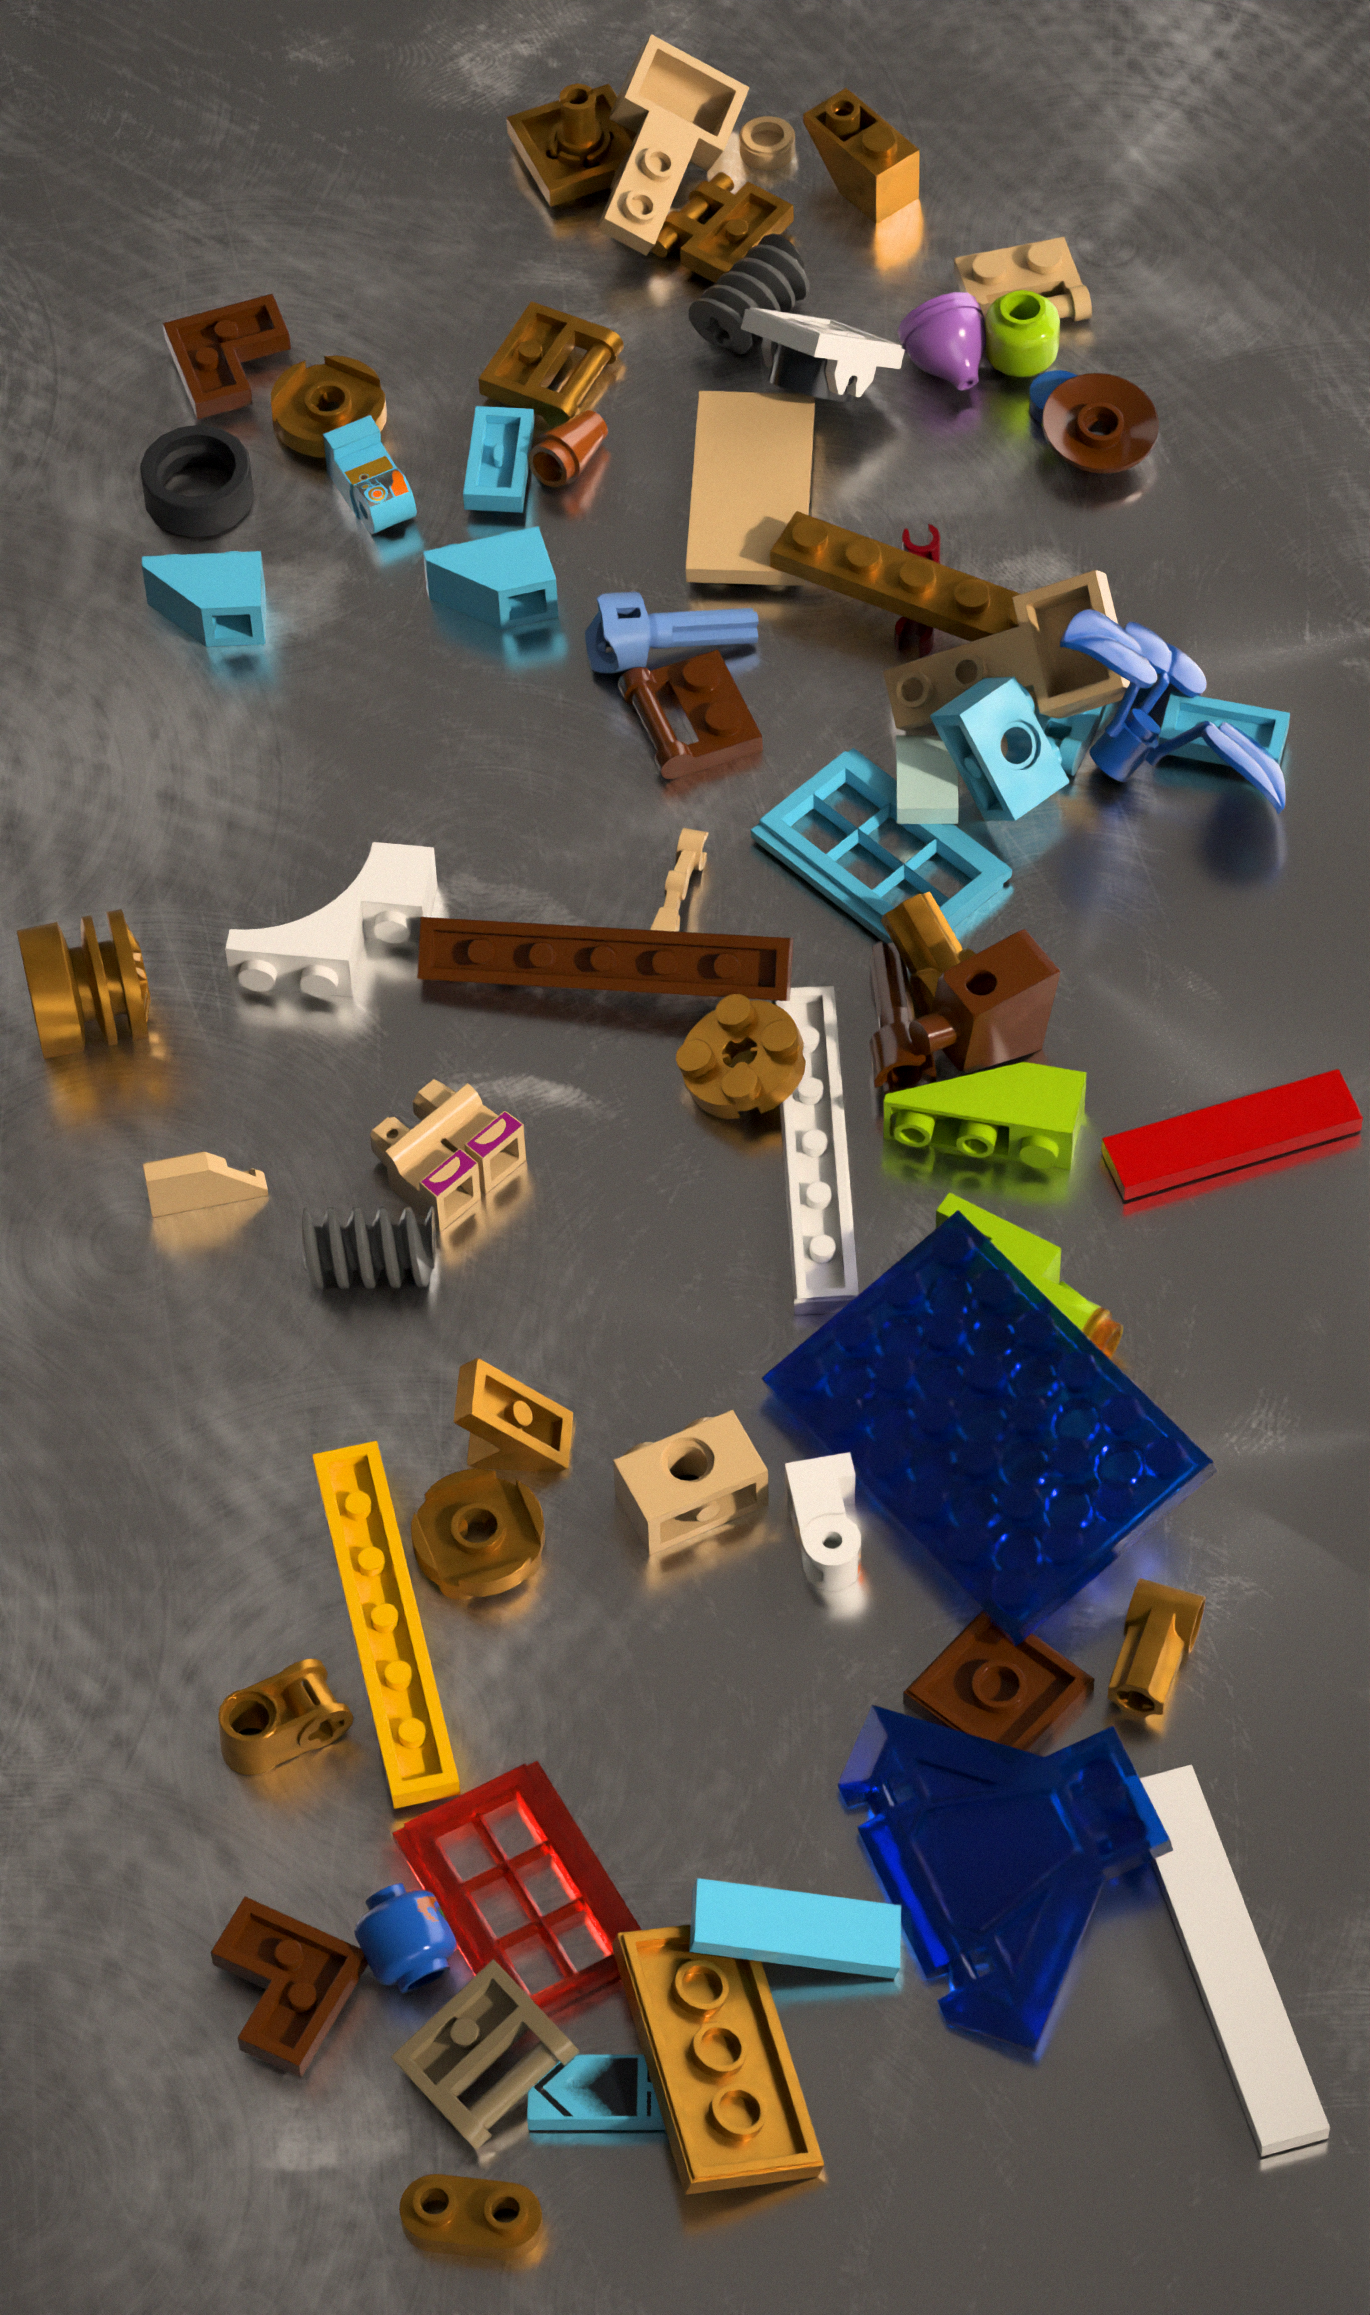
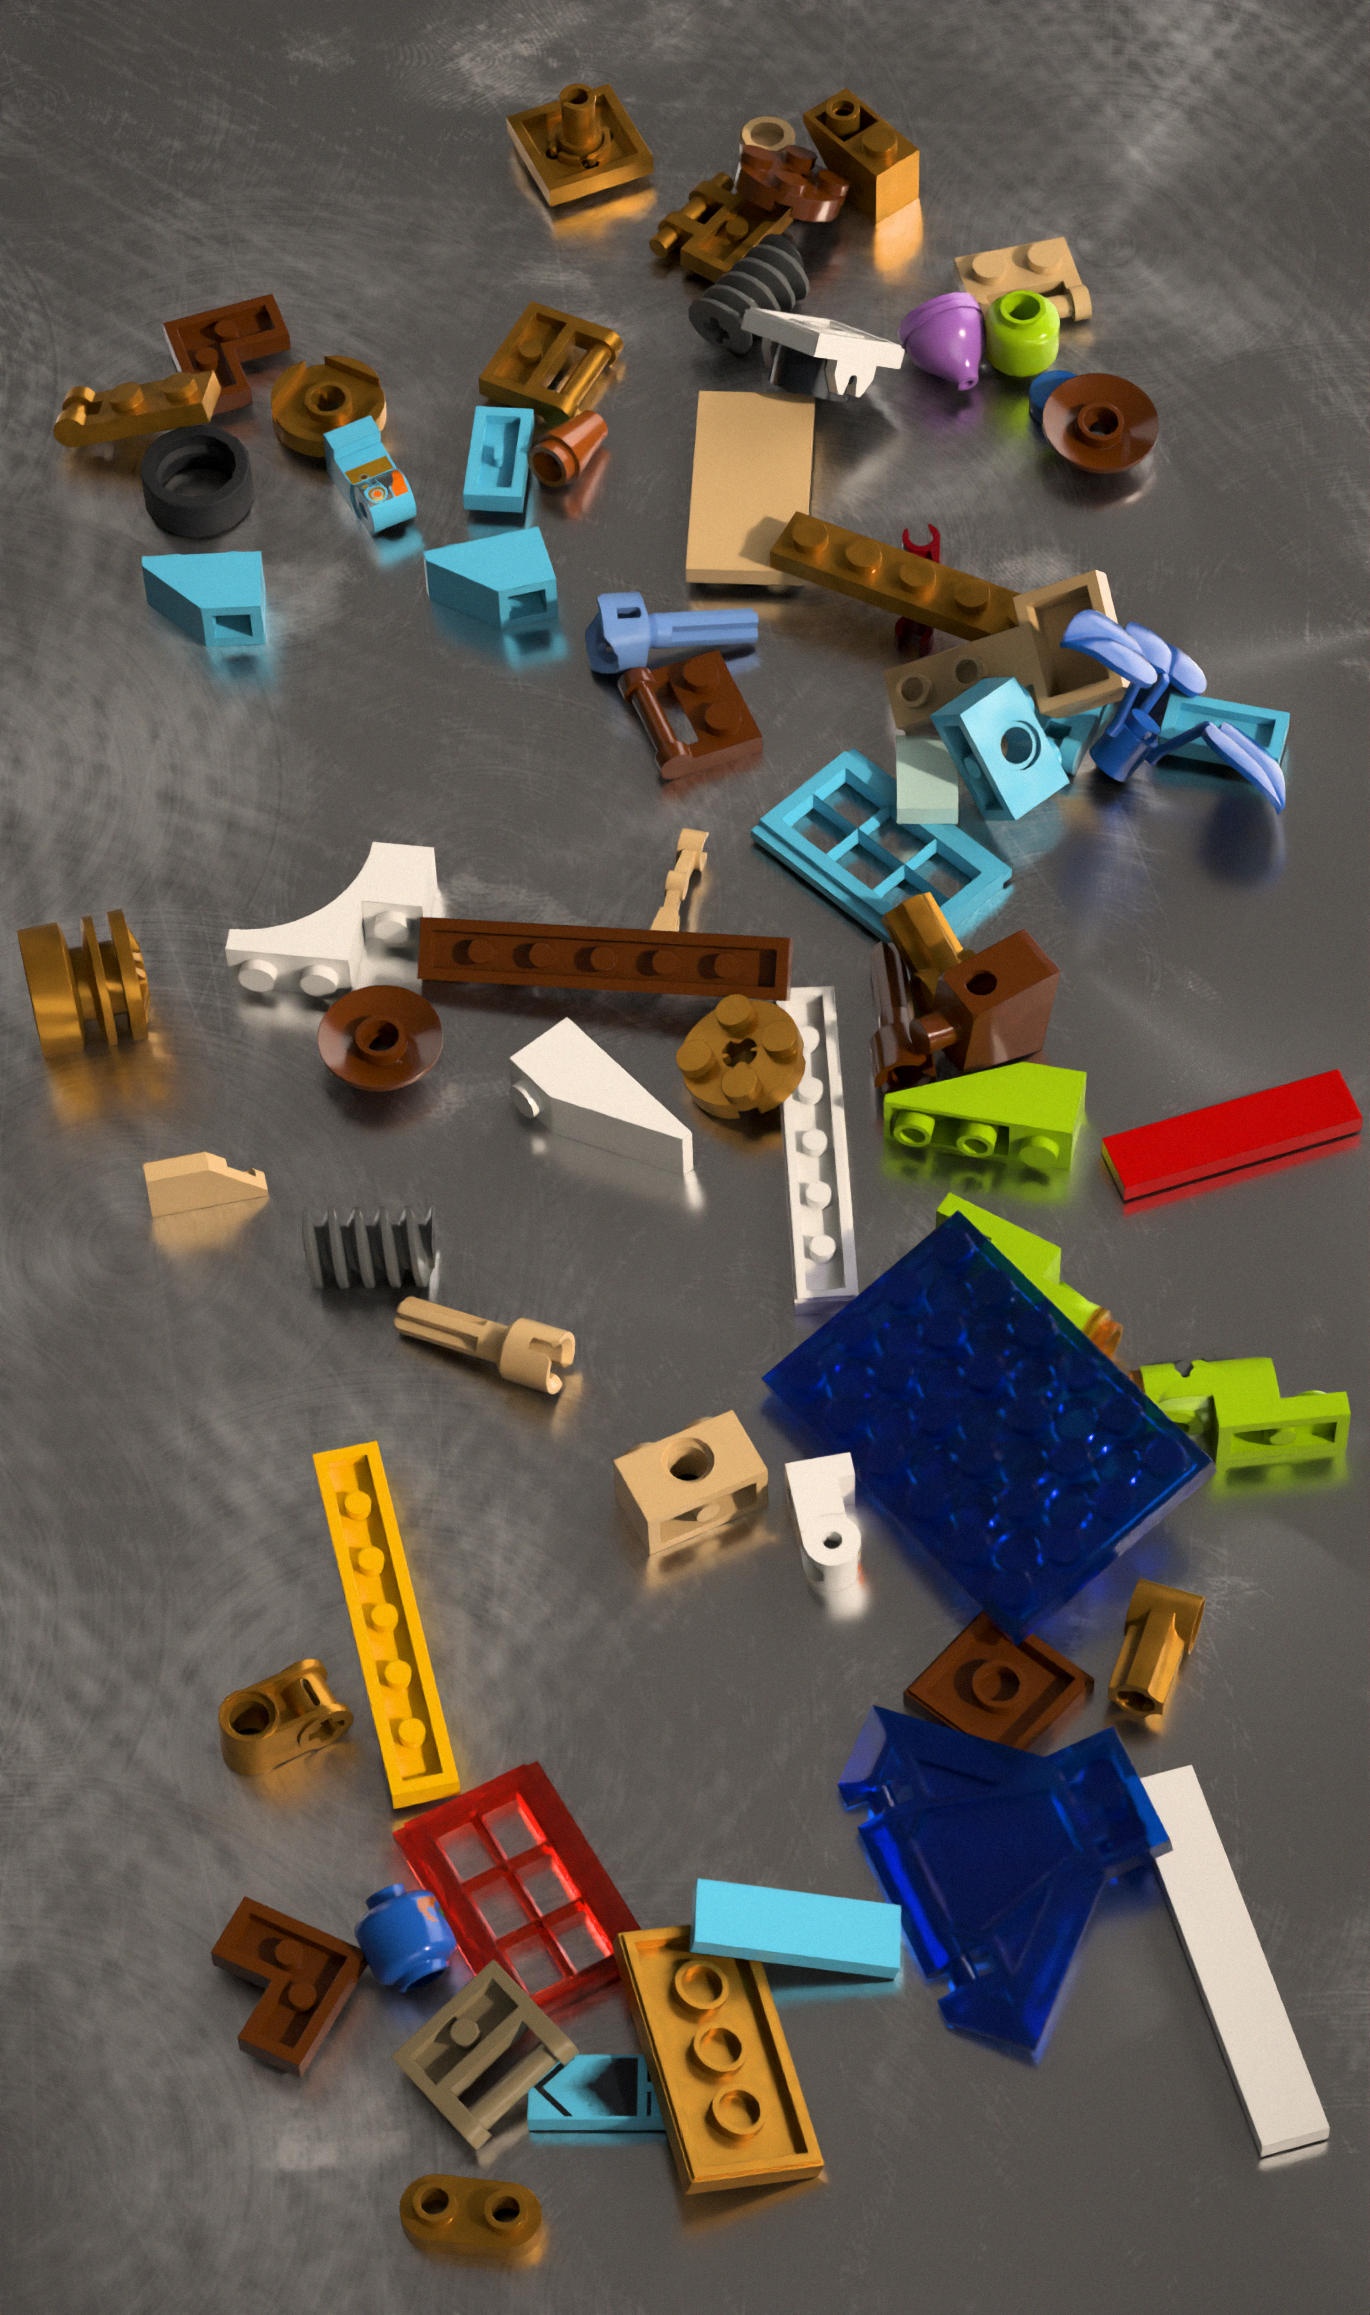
(136, 409): none -> pearl gold plate
(378, 1019): none -> reddish brown dish
(450, 1152): tan hips -> none
(483, 1567): pearl gold plate -> none
(510, 1422): pearl gold slope -> none
(520, 1350): none -> tan piece
(593, 1100): none -> white slope
(679, 117): tan plate -> none
(792, 181): none -> reddish brown plate
(1243, 1406): none -> lime plate

